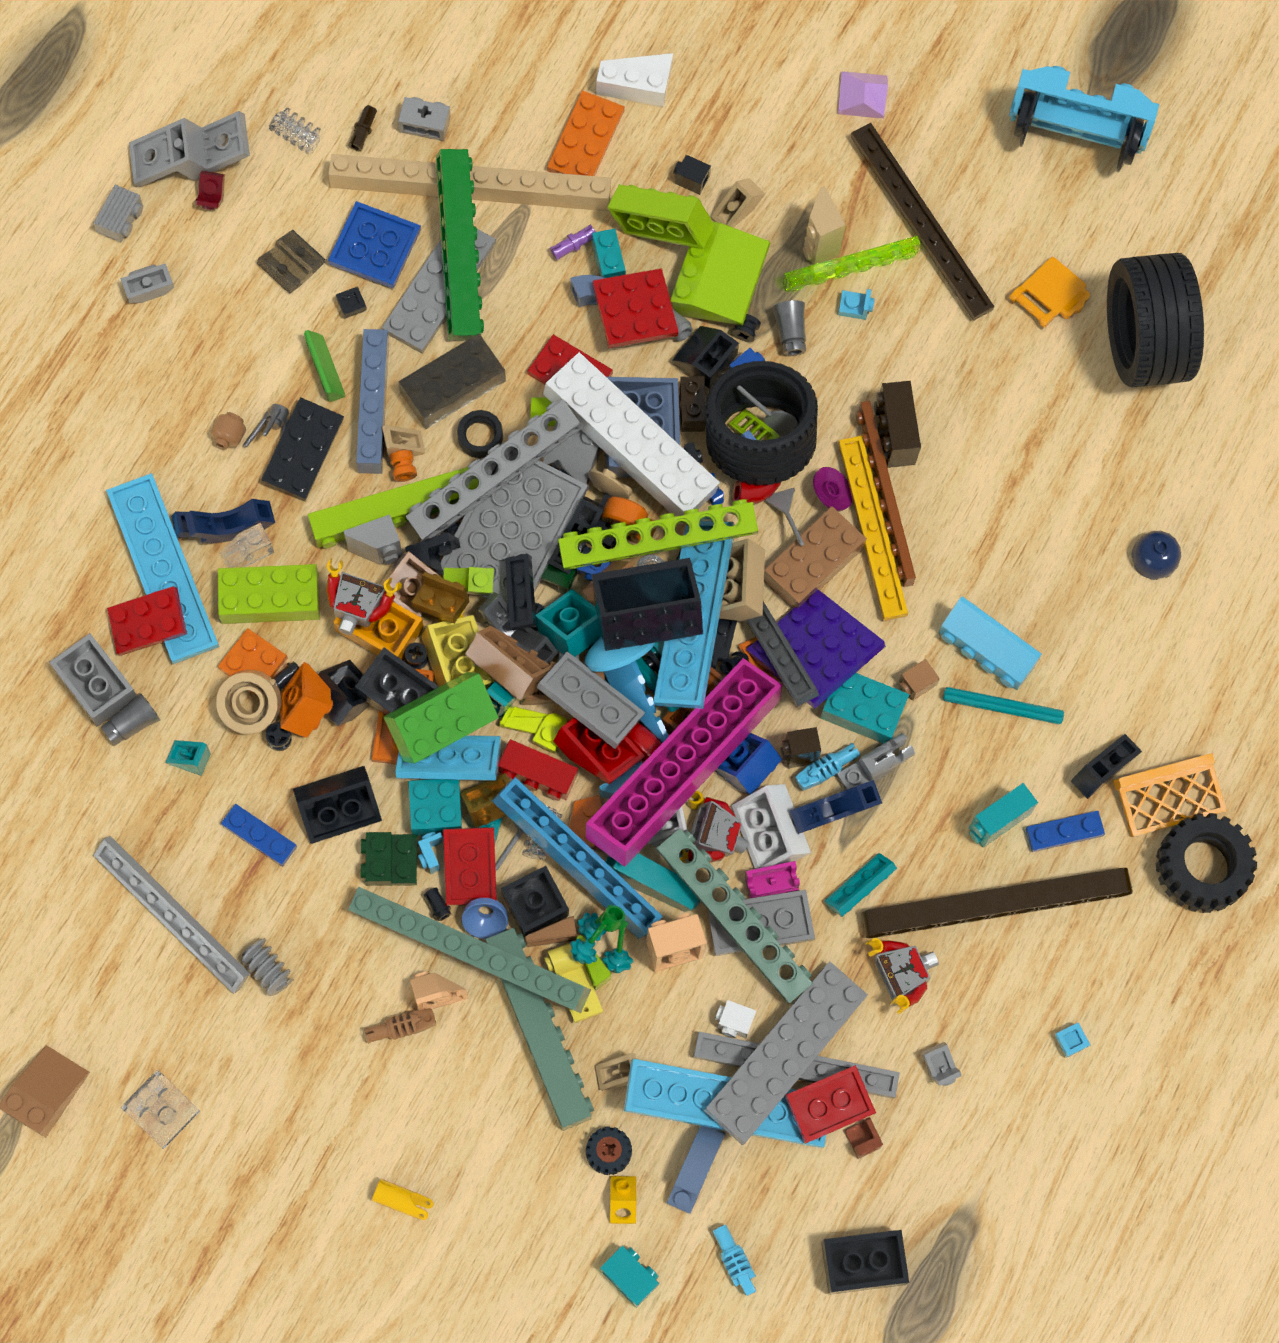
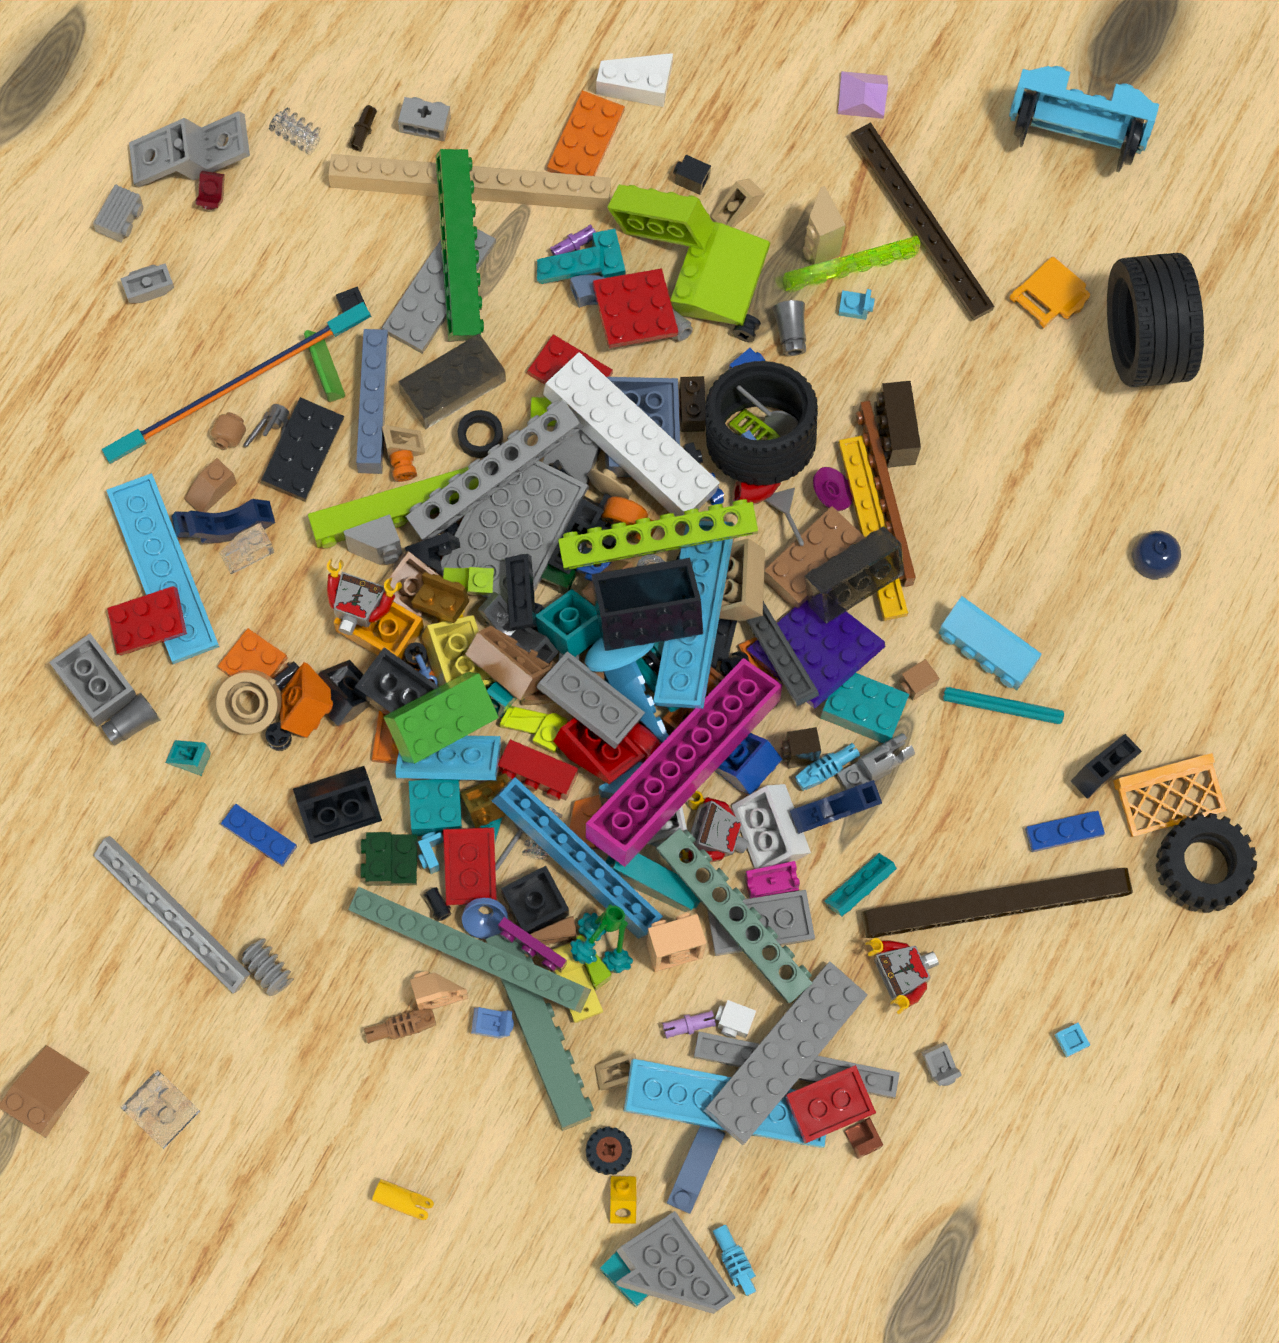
(136, 439): none -> piece
(210, 486): none -> medium nougat slope
(268, 594): lime brick -> none
(291, 261): clear smoke slope -> none
(374, 244): blue plate -> none
(425, 670): none -> medium blue hand
(492, 1023): none -> medium blue bracket
(531, 945): none -> magenta plate
(570, 264): none -> teal plate
(673, 1267): none -> light grey wing
(689, 1024): none -> lavender pin
(707, 354): black slope -> none
(854, 574): none -> clear smoke brick
(865, 1262): black brick -> none
(1002, 815): teal brick -> none

